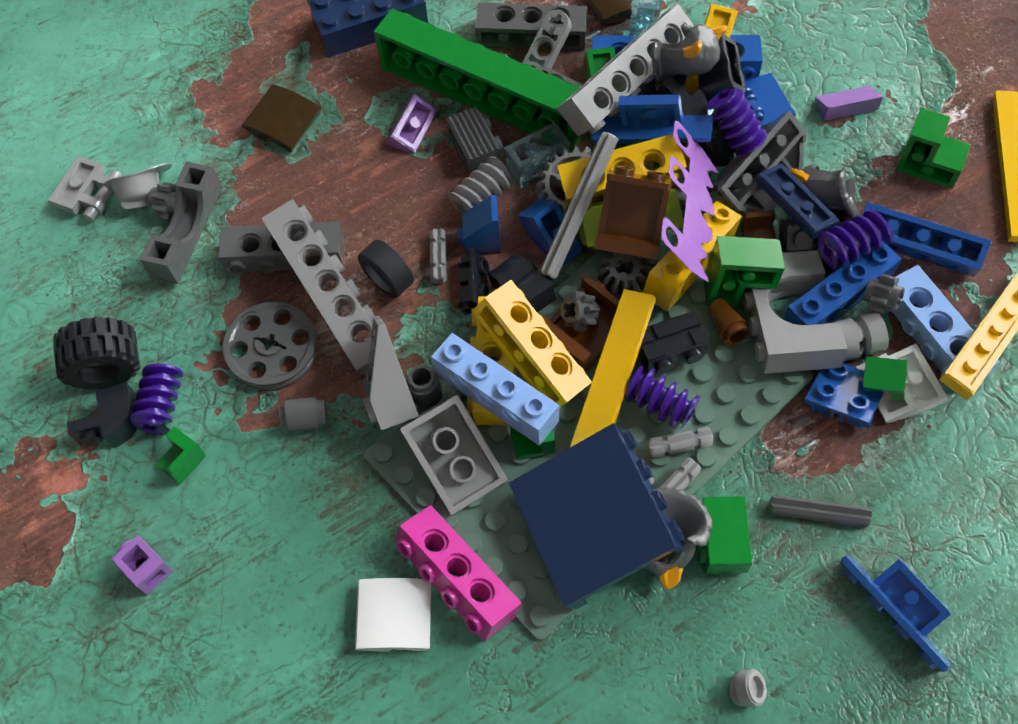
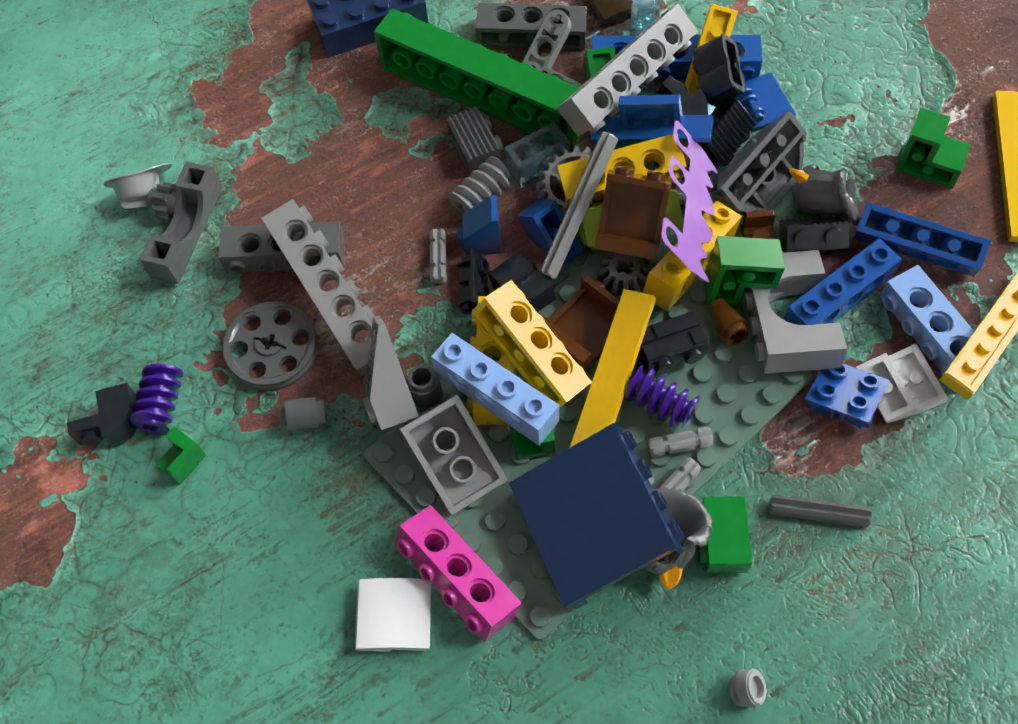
(77, 186): light grey plate -> none
(96, 353): black tyre -> none
(150, 573): medium lavender brick -> none
(282, 117): dark brown slope -> none
(385, 268): black tyre -> none
(411, 125): medium lavender slope -> none
(580, 311): dark grey gear -> none
(691, 56): dark grey hair -> none
(739, 120): dark purple piece -> none
(797, 201): dark blue tile -> none
(848, 102): medium lavender slope -> none
(853, 237): dark purple piece -> none
(864, 335): light grey wheel -> none
(884, 294): dark grey gear -> none
(886, 376): green panel -> none
(907, 601): blue bracket -> none

